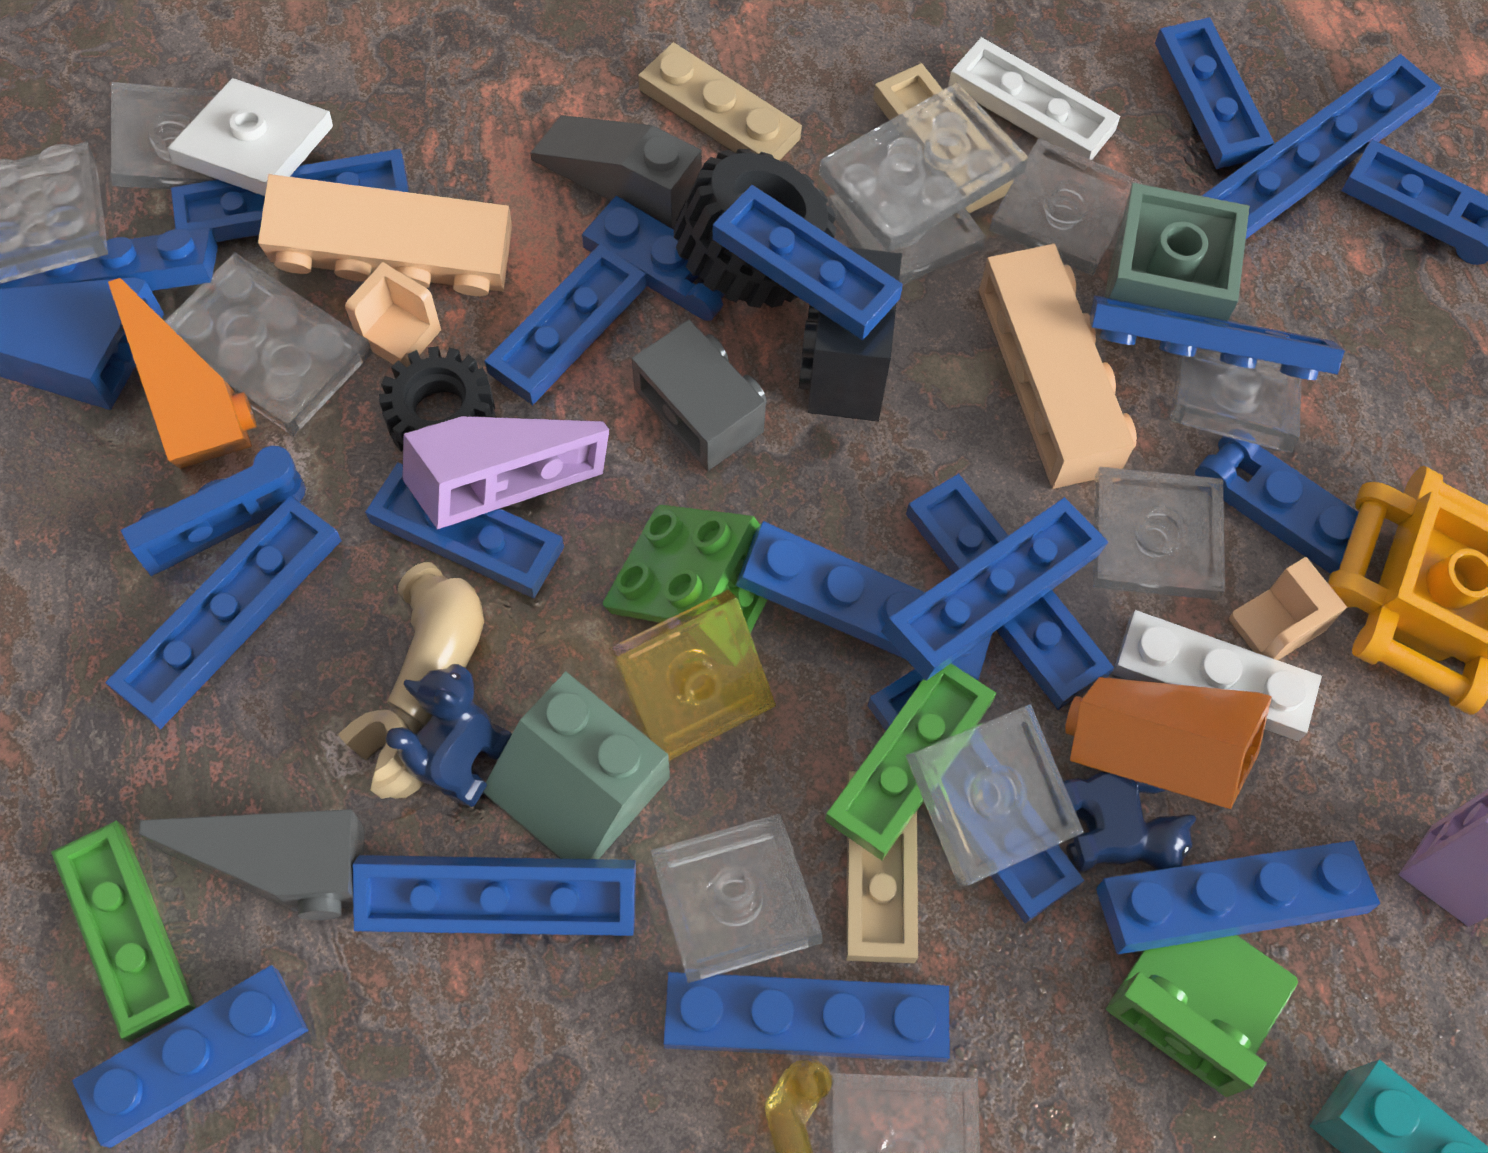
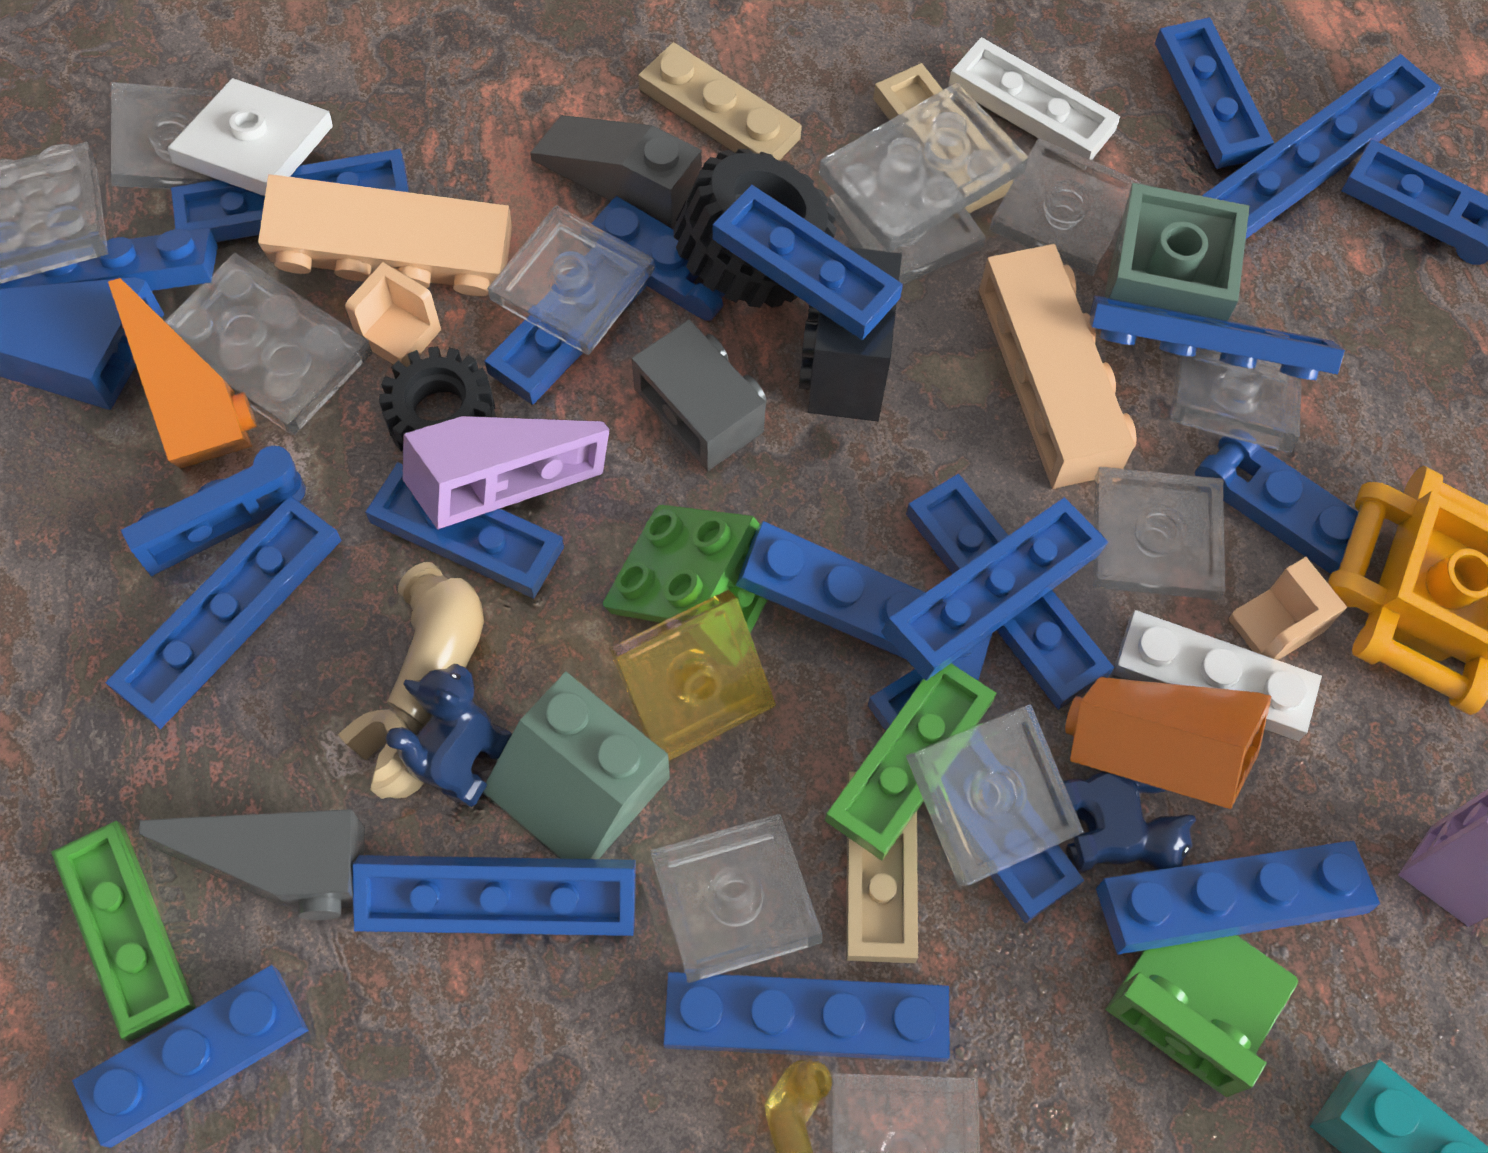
(571, 279): none -> clear plate

